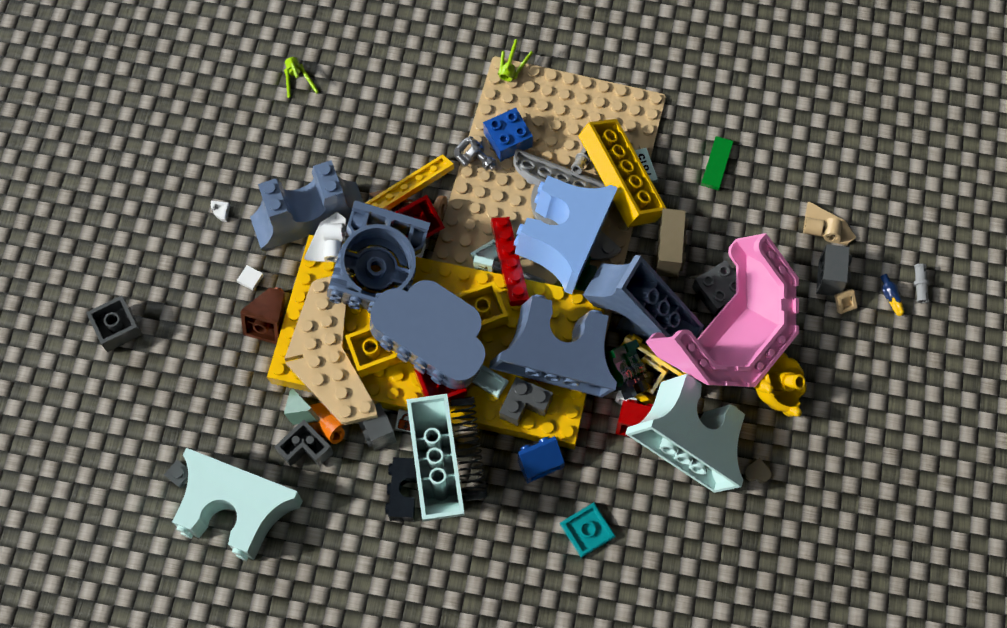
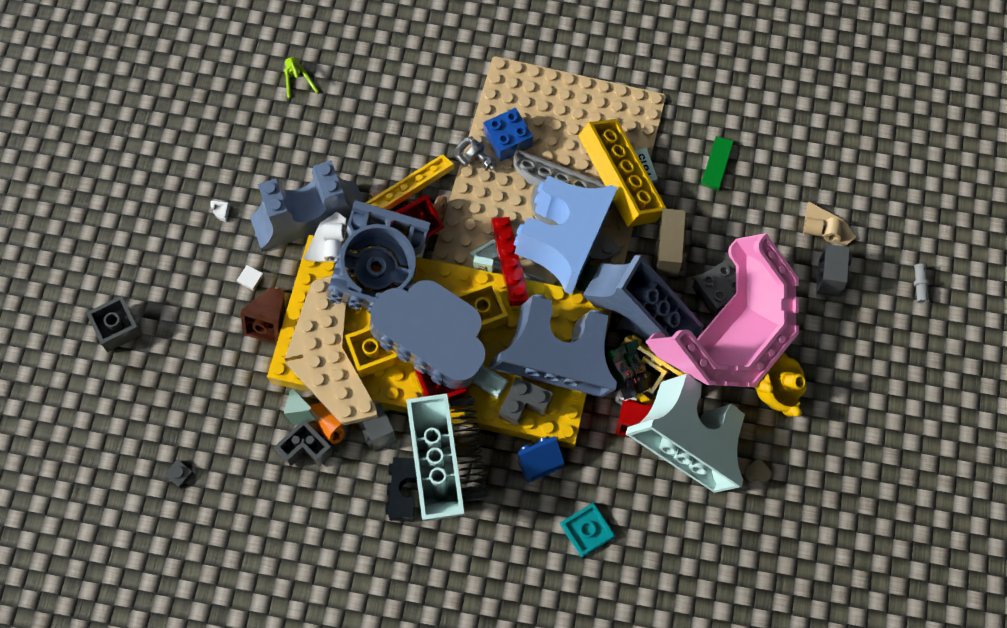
(221, 486): light aqua piece -> none
(403, 421): tile -> none
(507, 72): lime plant -> none
(581, 160): light grey axle -> none
(845, 301): tan tile -> none
(892, 294): dark blue piece -> none

